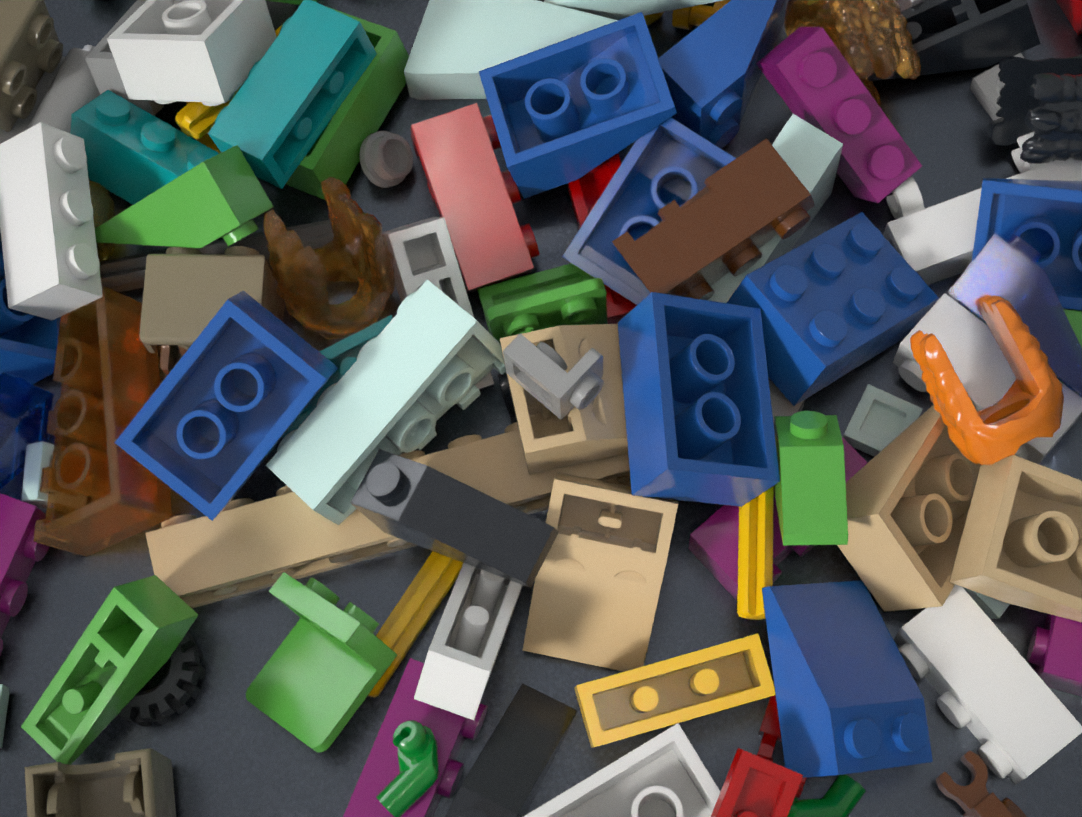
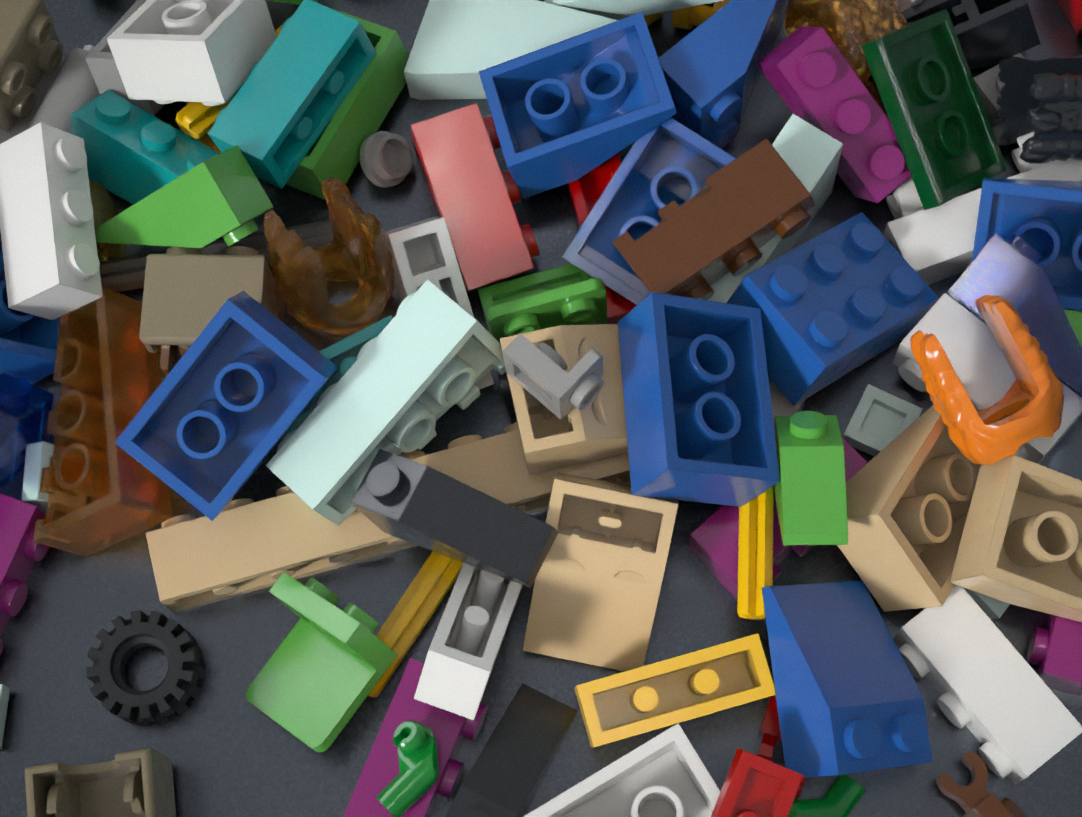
(109, 666): bright green slope -> none
(934, 108): none -> dark green tile

